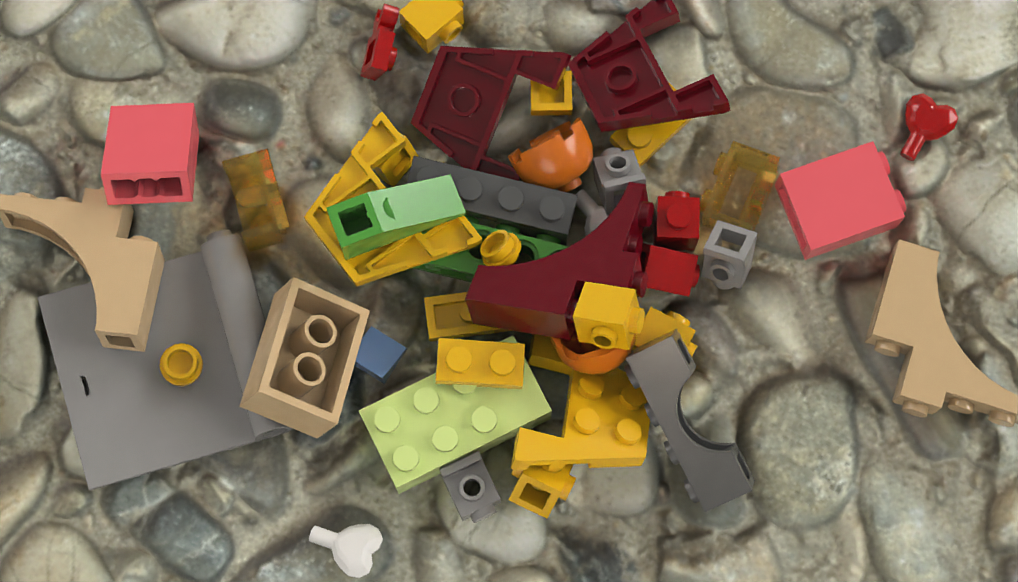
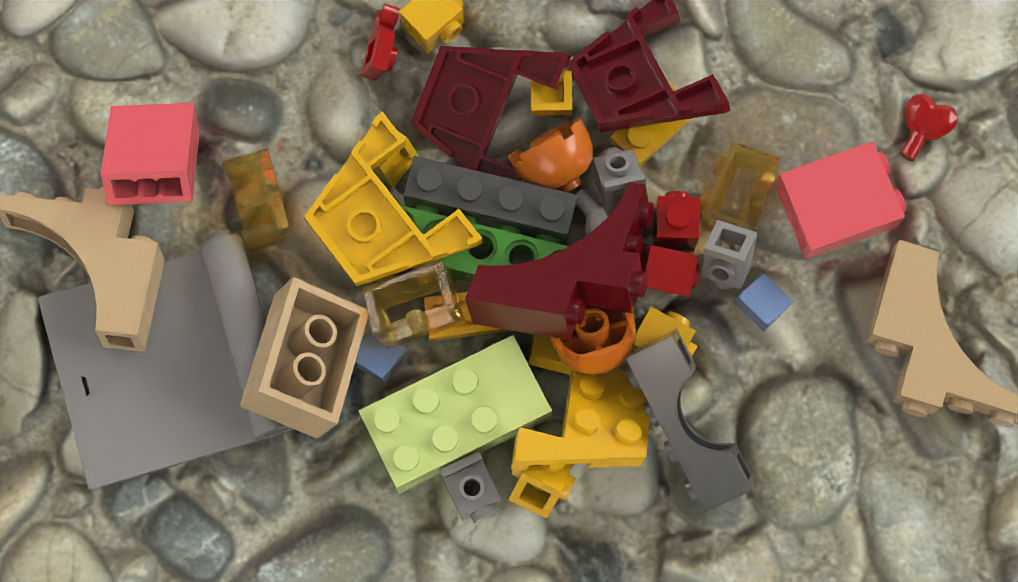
(181, 364): yellow plate -> none
(350, 547): white rock -> none
(393, 214): bright green slope -> none
(394, 290): none -> clear yellow window
(480, 363): yellow plate -> none
(500, 248): yellow plate -> none
(608, 316): yellow brick -> none
(763, 302): none -> medium blue slope

